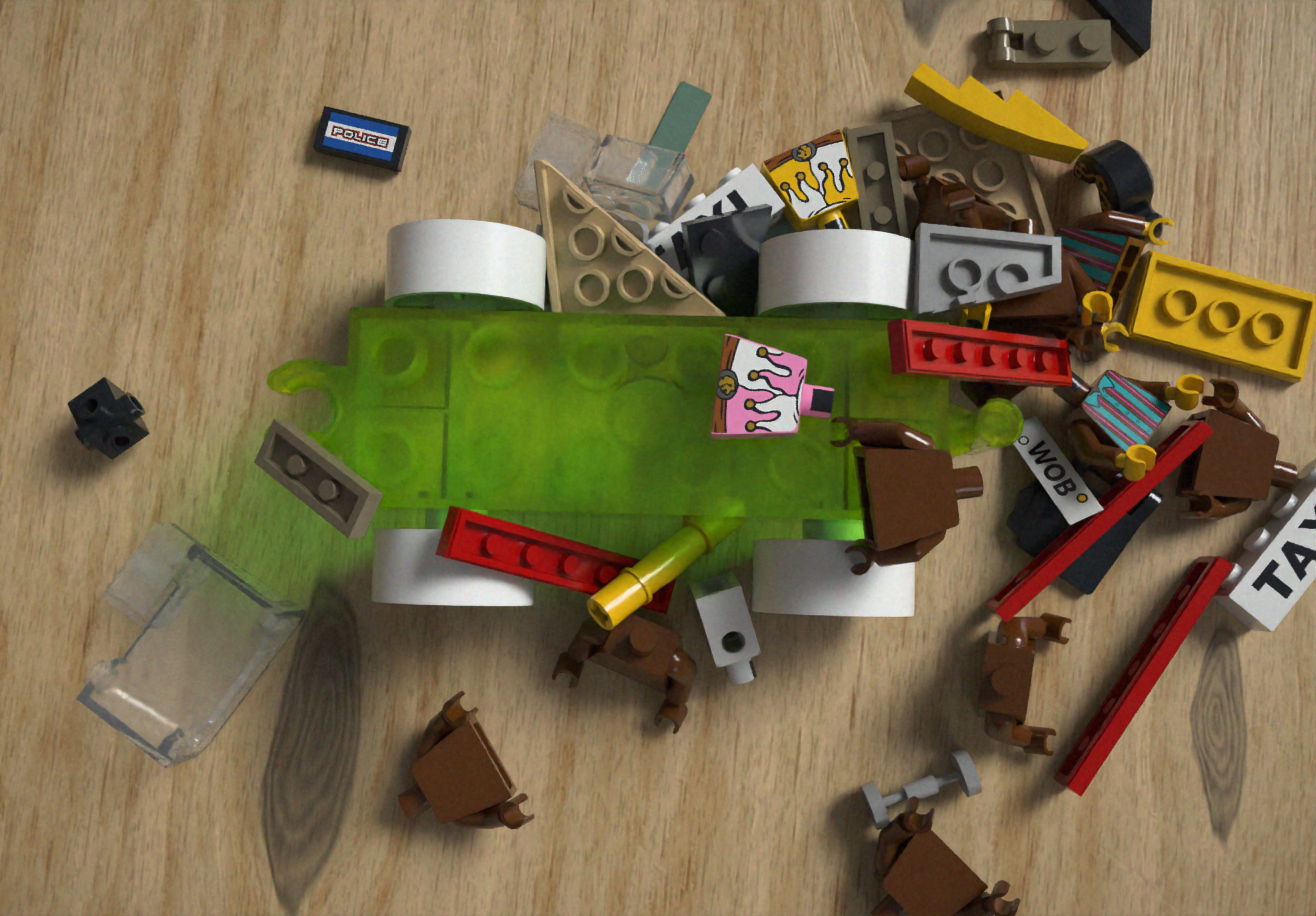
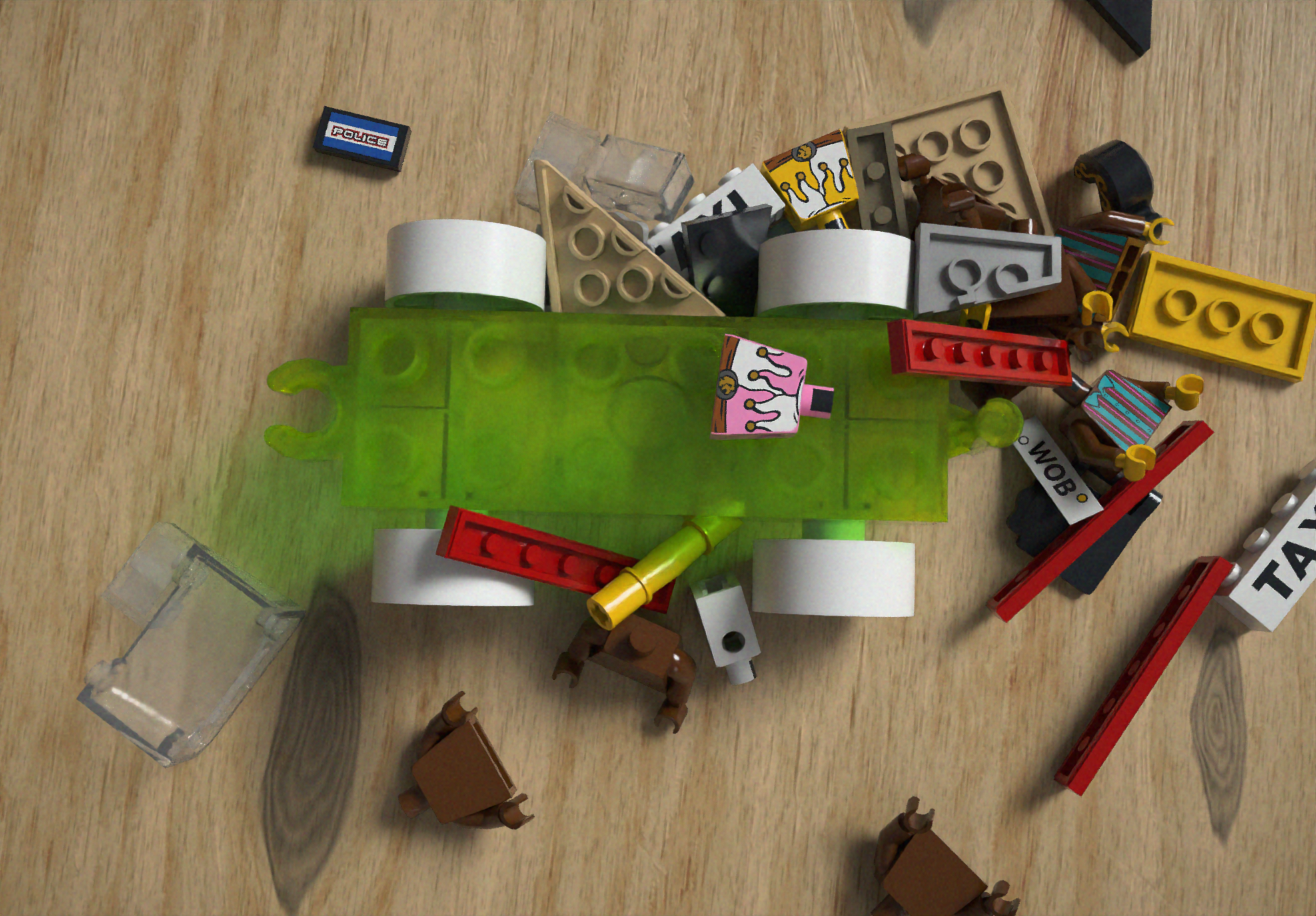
(108, 418): black brick -> none
(318, 479): dark tan plate -> none
(681, 118): sand green sticker -> none
(903, 491): reddish brown torso -> none
(963, 772): light grey wheel -> none
(1008, 680): reddish brown torso -> none
(1014, 123): yellow slope -> none
(1049, 44): dark tan plate -> none
(1234, 462): reddish brown torso -> none

